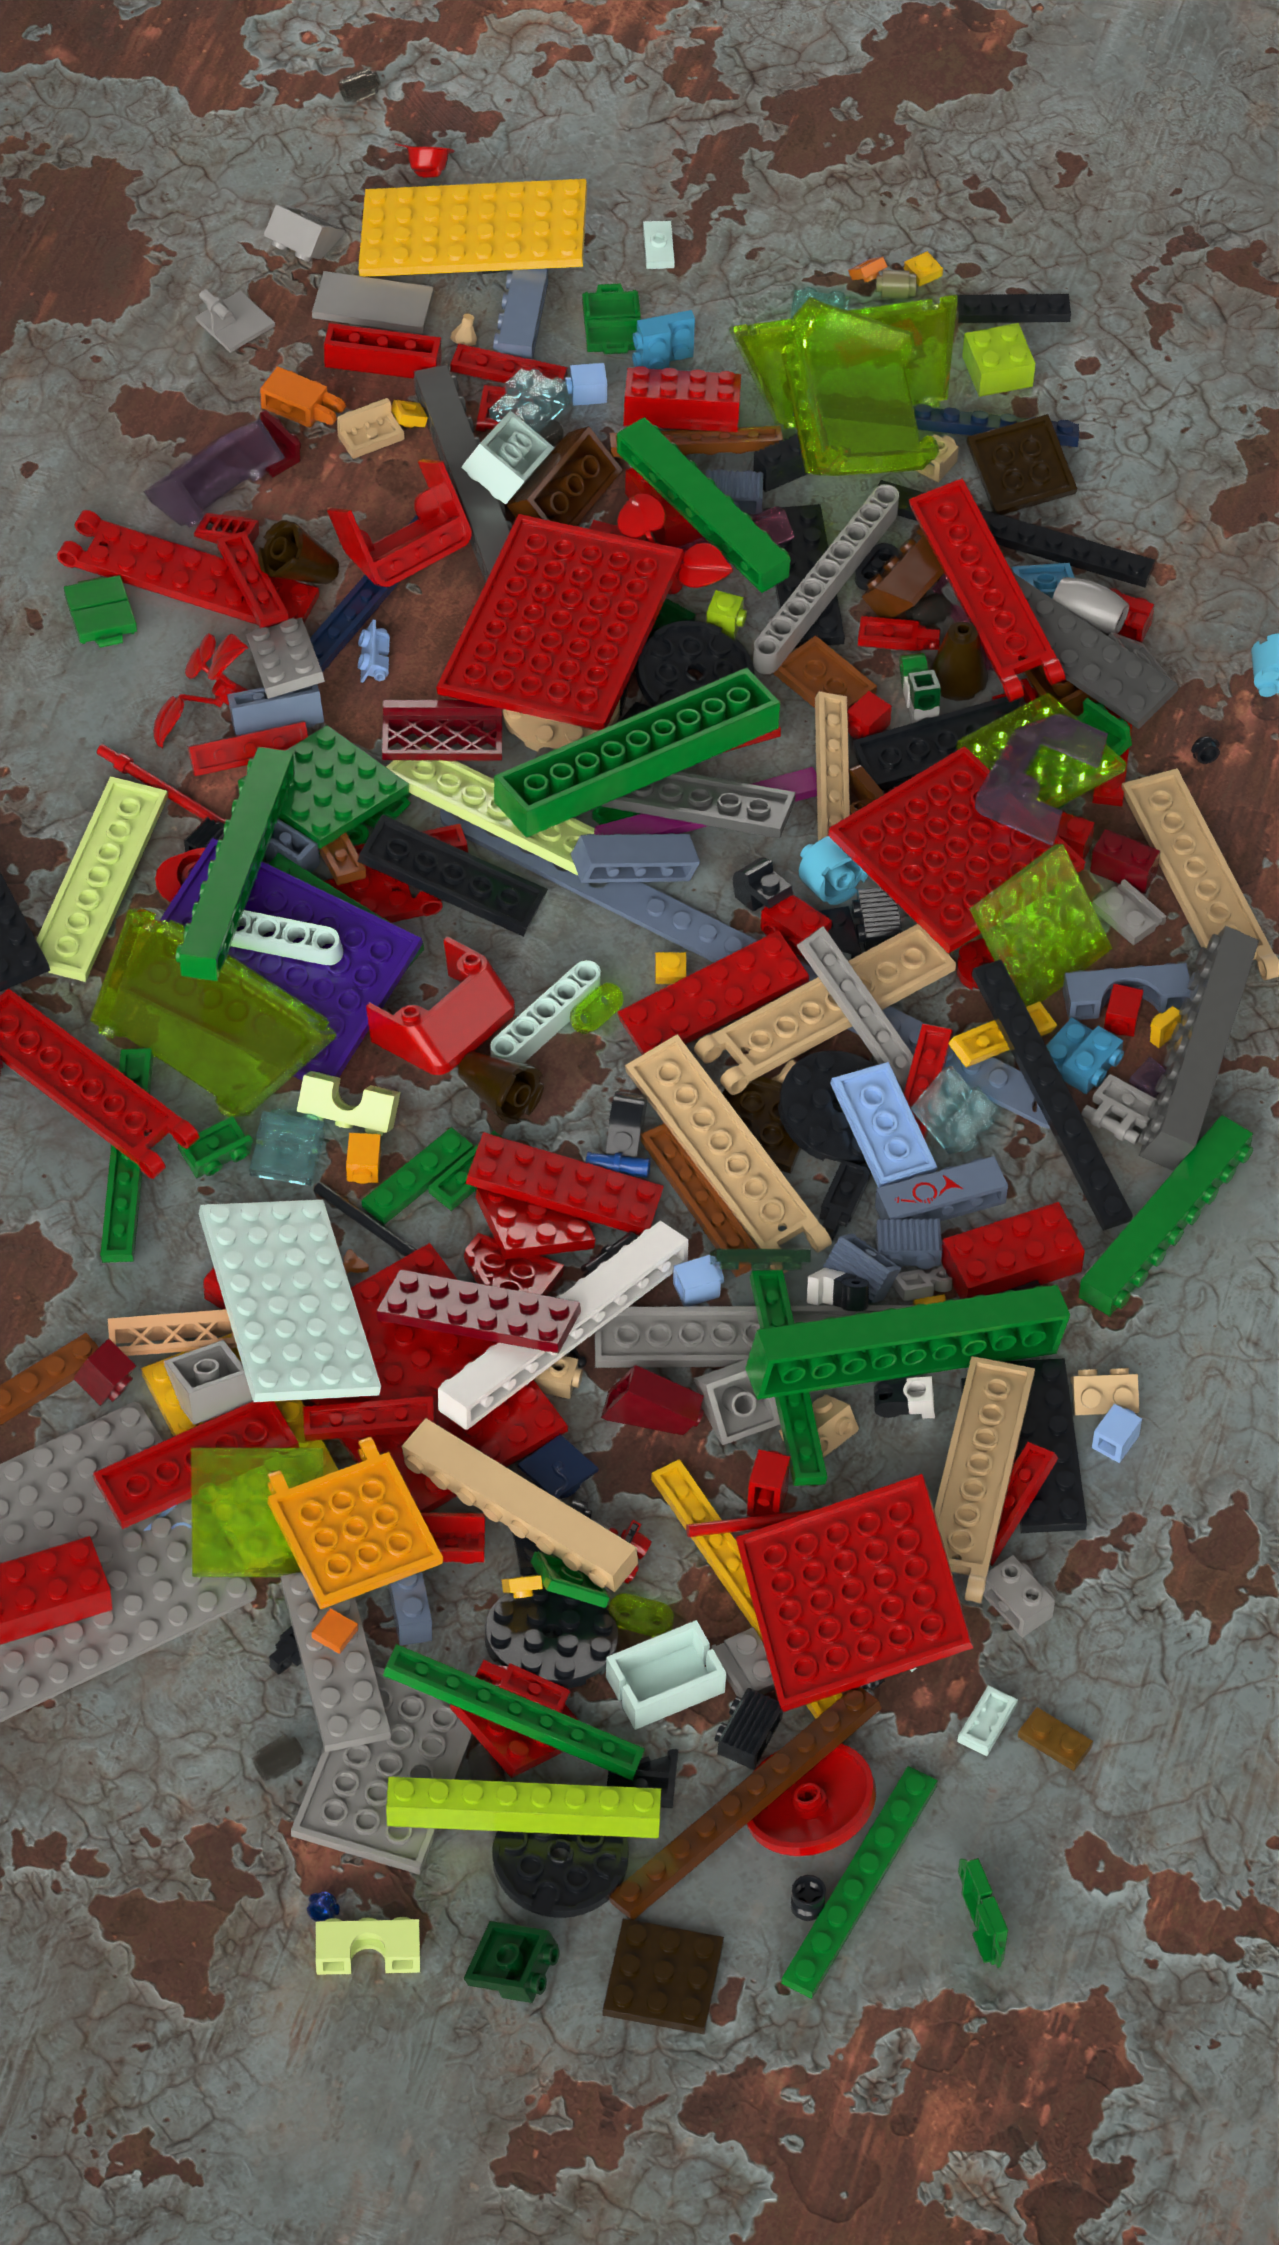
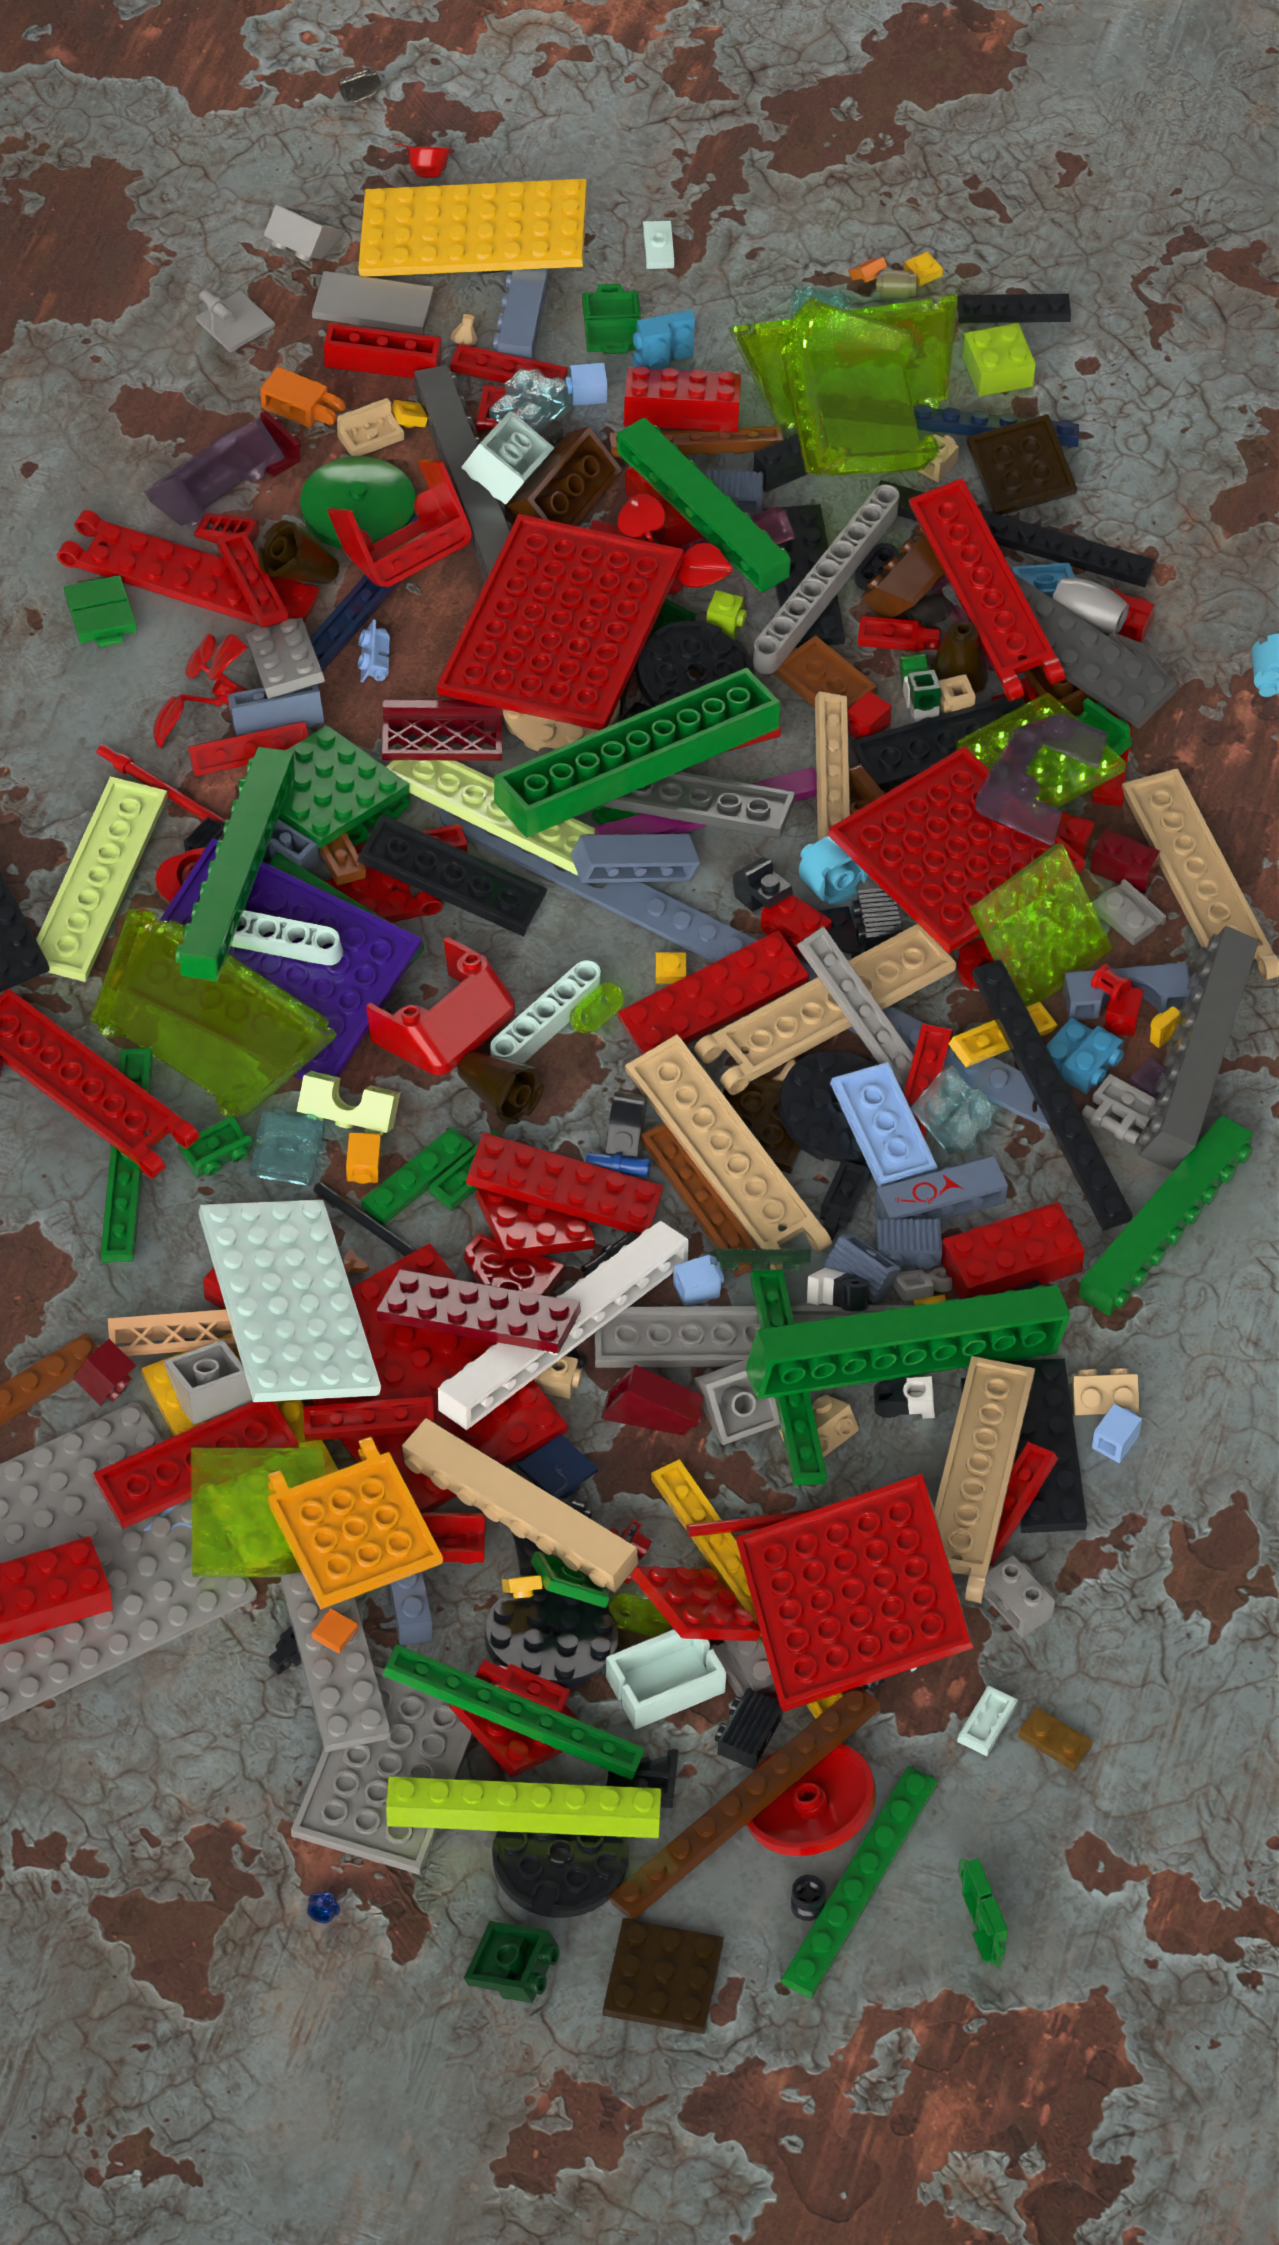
(278, 1757): clear smoke brick -> none
(340, 1940): yellowish green arch -> none
(368, 486): none -> green dish
(696, 1603): none -> red plate
(768, 1483): red brick -> none
(956, 694): none -> tan brick
(1111, 983): none -> red bush
(1206, 749): black plate -> none

